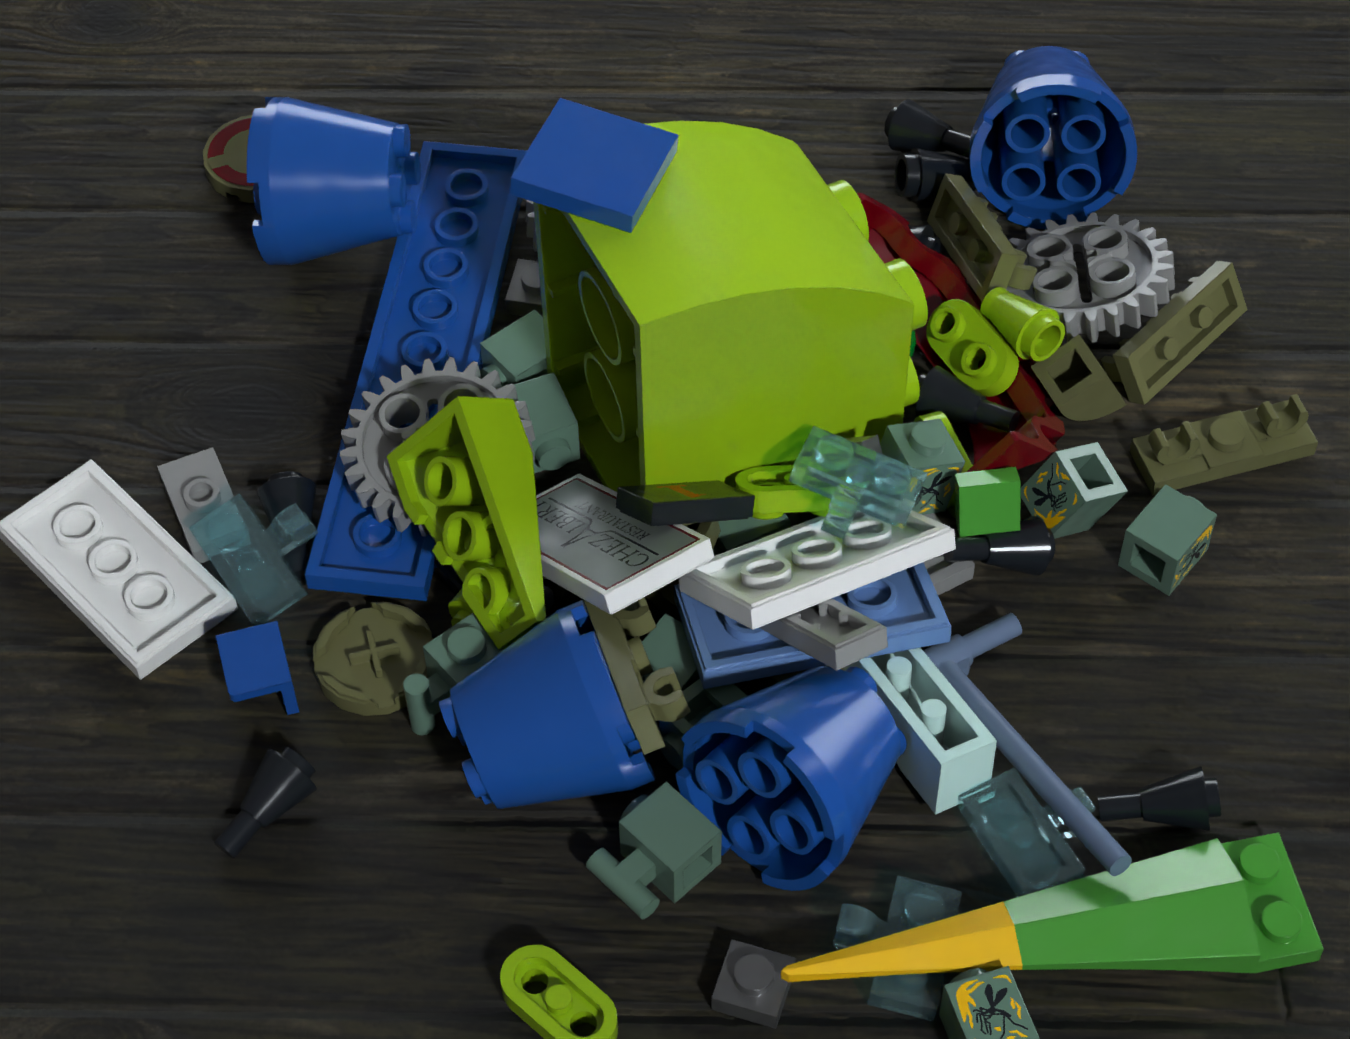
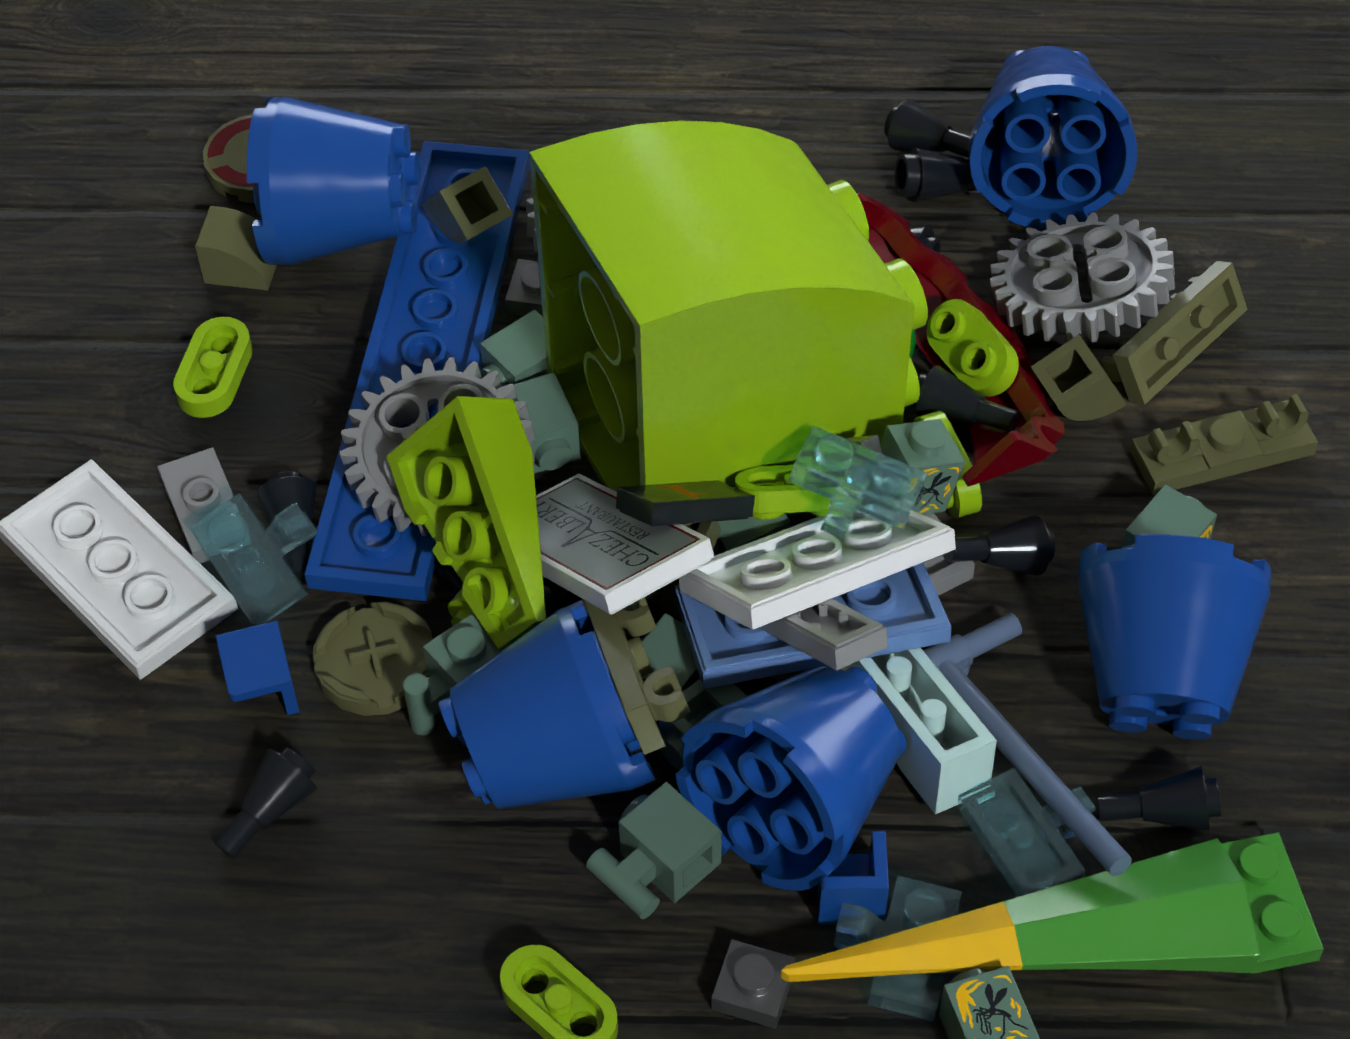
(207, 378): none -> lime plate
(230, 252): none -> olive brick
(468, 206): none -> olive brick
(594, 165): blue tile -> none
(856, 881): none -> blue panel
(977, 239): olive plate -> none
(987, 501): bright green tile -> none
(1026, 325): lime cone -> none
(1073, 489): sand green brick -> none
(1170, 629): none -> blue cone

